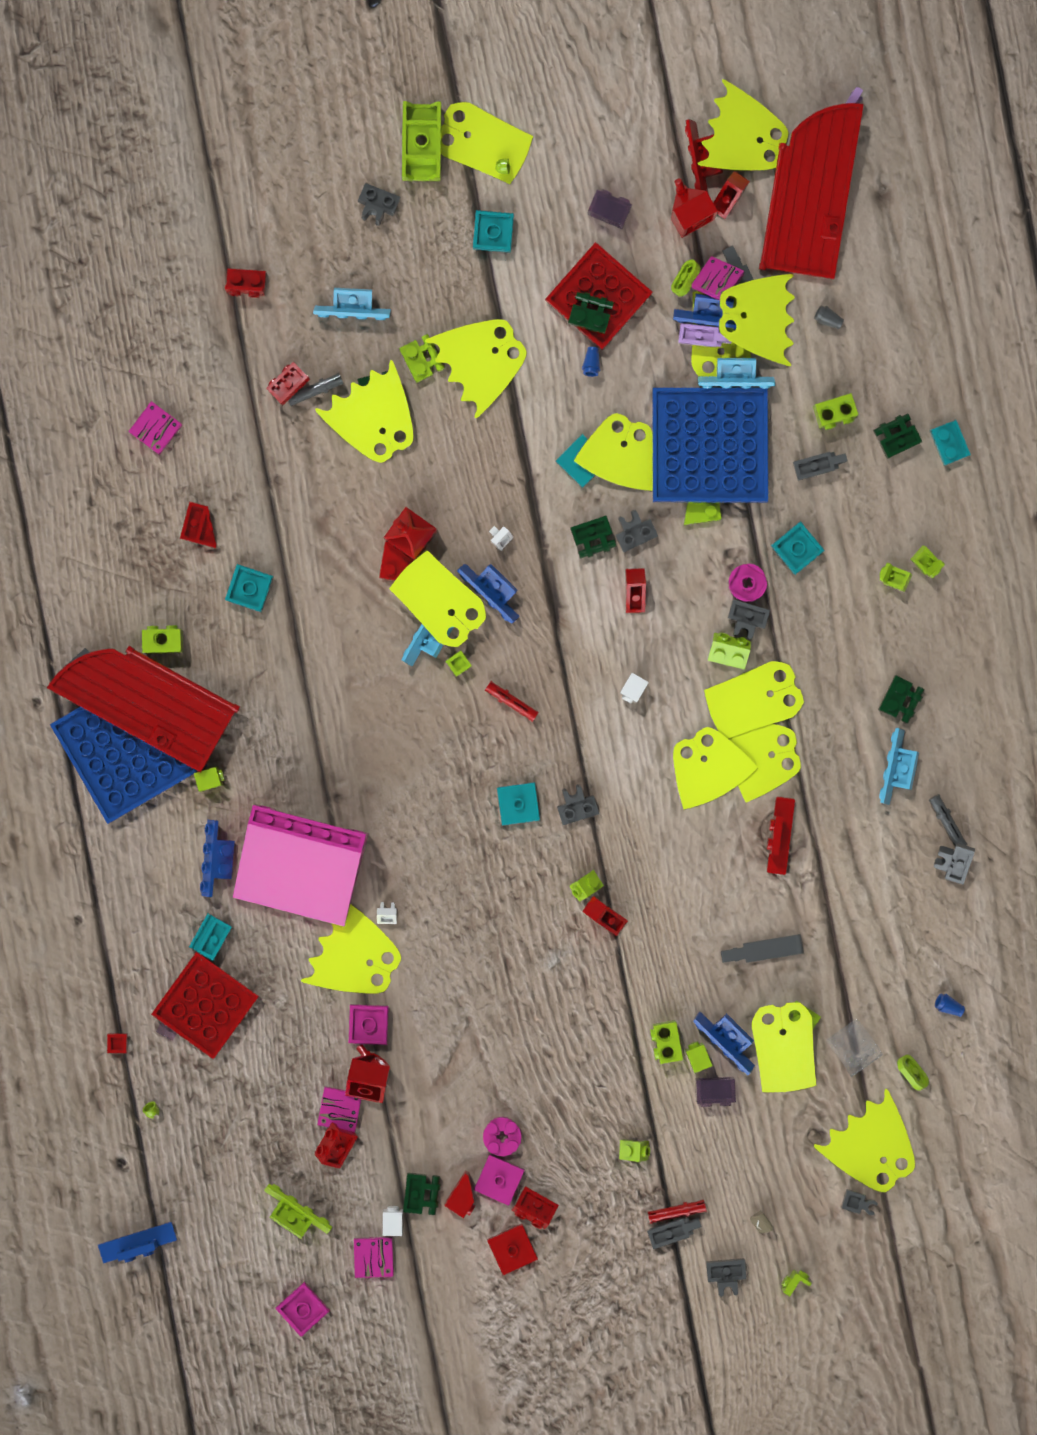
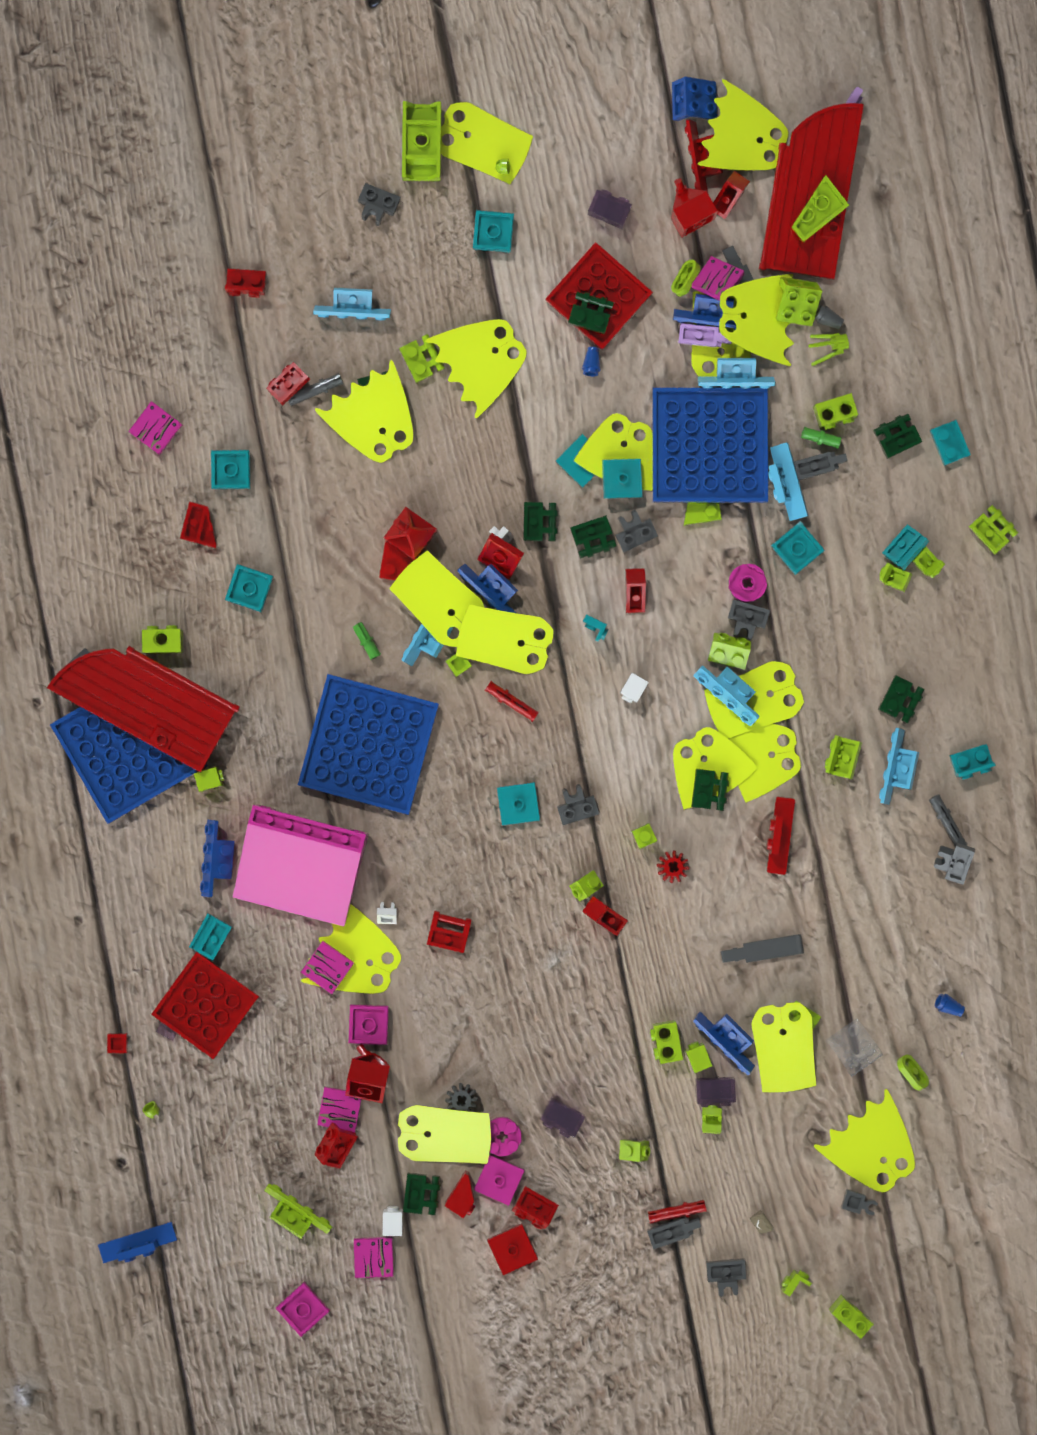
(230, 469): none -> teal plate
(327, 967): none -> dark pink tile
(366, 640): none -> bright green axle
(368, 744): none -> blue plate
(448, 938): none -> red plate
(453, 1138): none -> neon yellow piece
(459, 1106): none -> dark grey gear
(494, 635): none -> neon yellow piece
(500, 555): none -> red tile
(534, 522): none -> dark green plate
(562, 1117): none -> clear purple brick
(593, 624): none -> teal bracket
(622, 478): none -> teal plate
(644, 836): none -> lime brick
(679, 865): none -> red gear
(693, 98): none -> blue bracket
(703, 789): none -> dark green plate
(711, 1119): none -> lime bracket
(731, 691): none -> medium azure bracket
(786, 482): none -> medium azure bracket
(798, 301): none -> lime bracket
(820, 209): none -> lime wing
(821, 437): none -> bright green pin
(837, 342): none -> lime plant
(843, 757): none -> lime bracket
(851, 1316): none -> lime brick
(905, 547): none -> teal plate
(972, 761): none -> teal bracket
(989, 533): none -> lime plate

